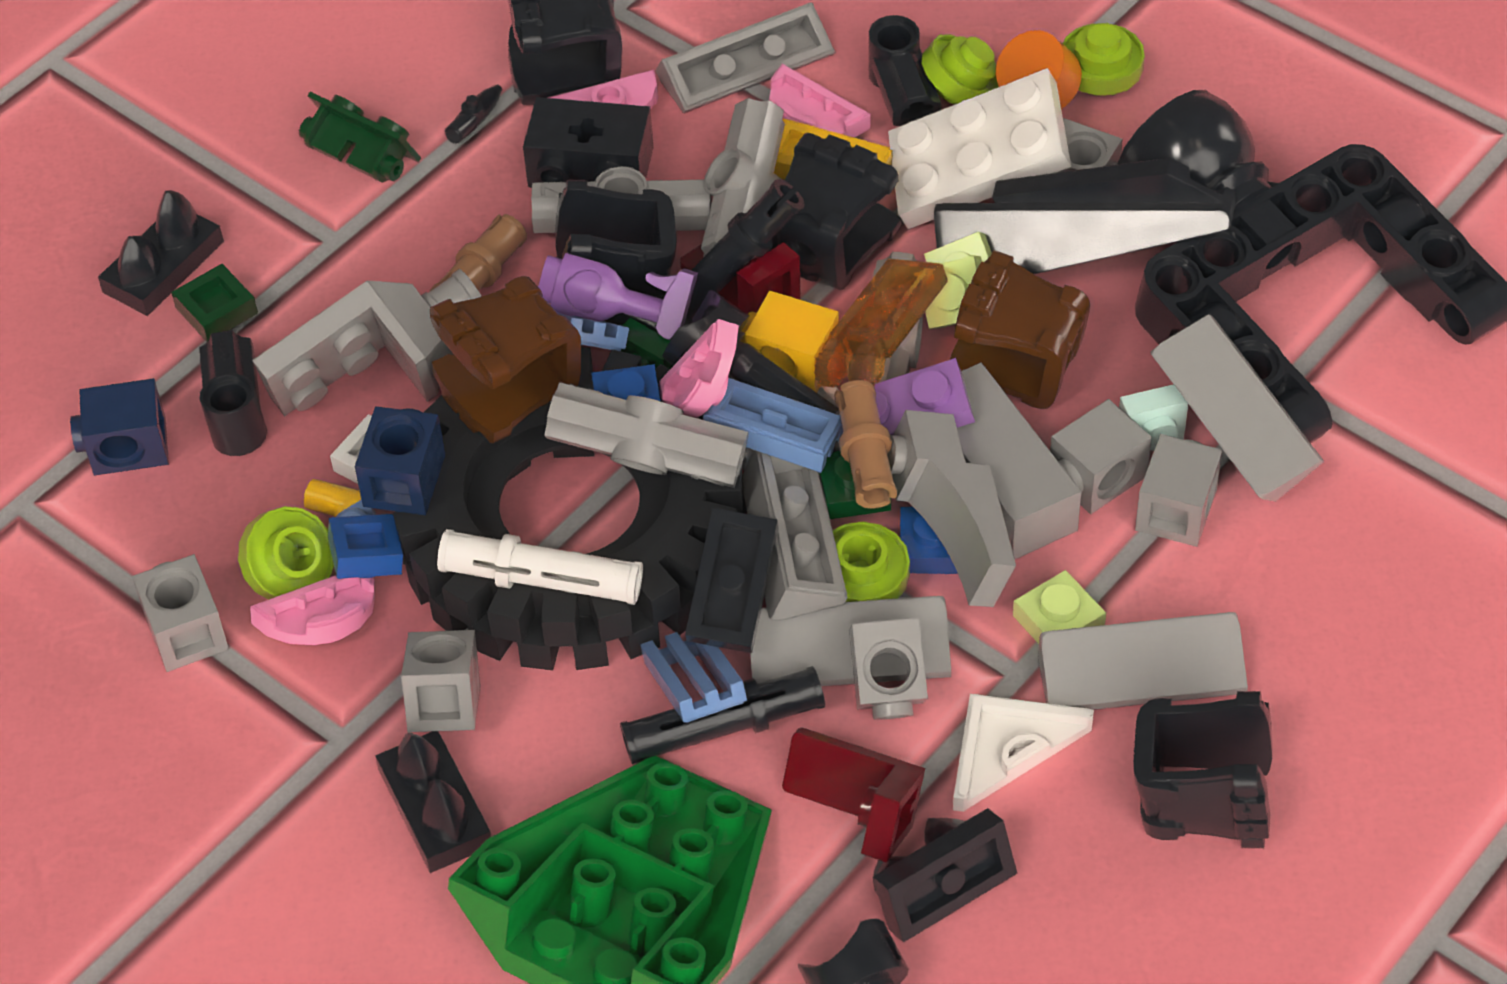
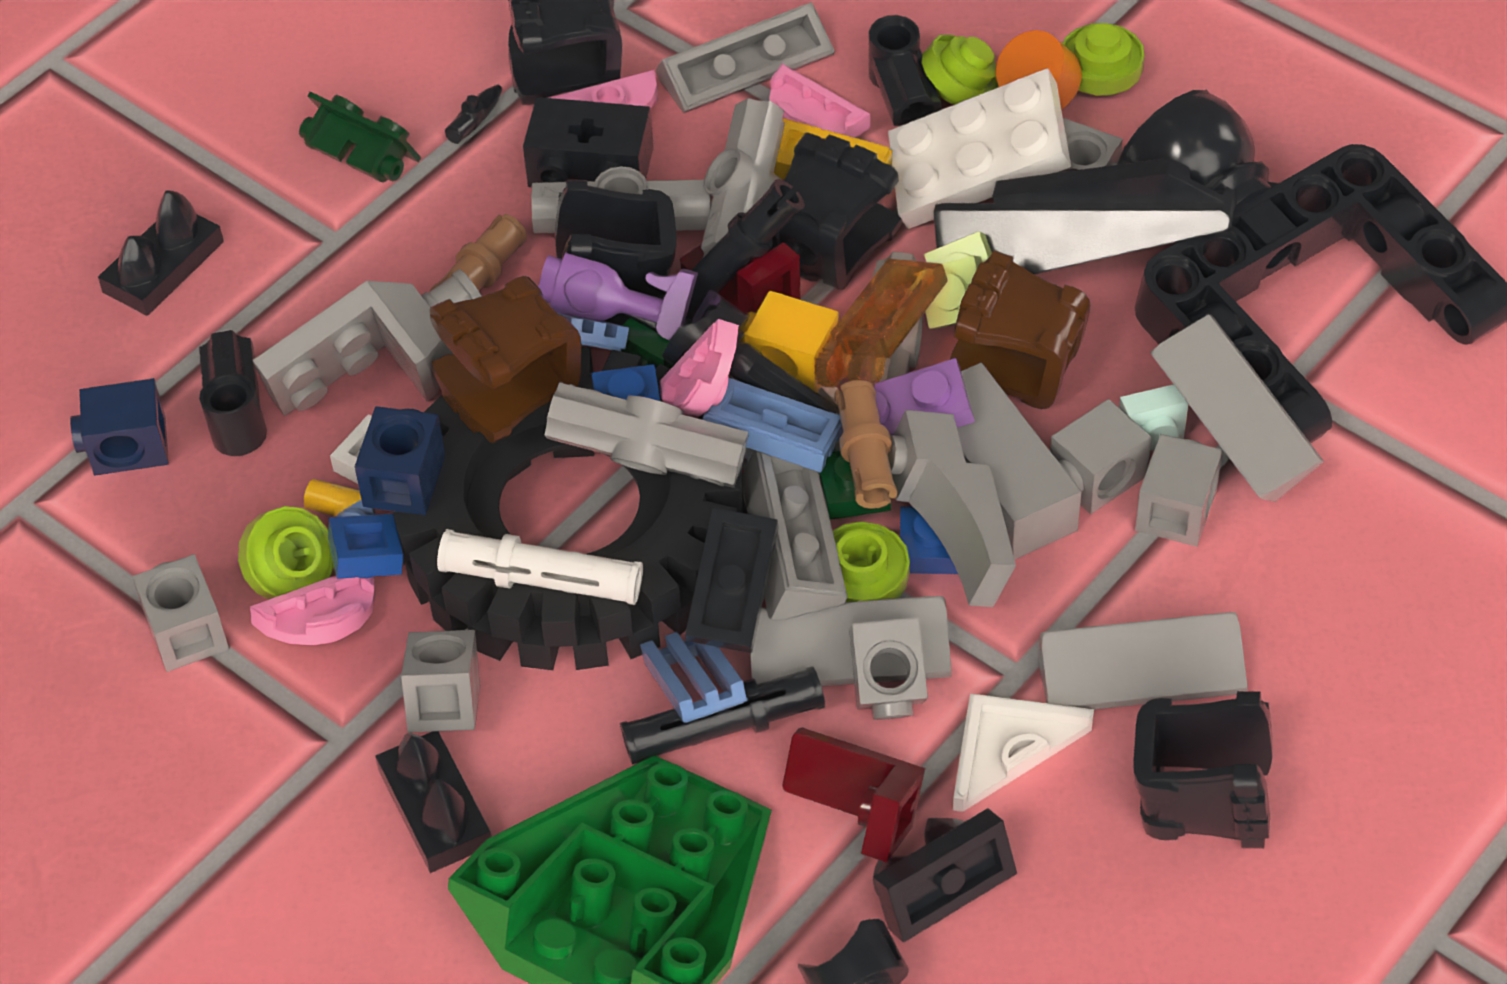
(214, 302): dark green plate -> none
(1057, 606): yellowish green plate -> none

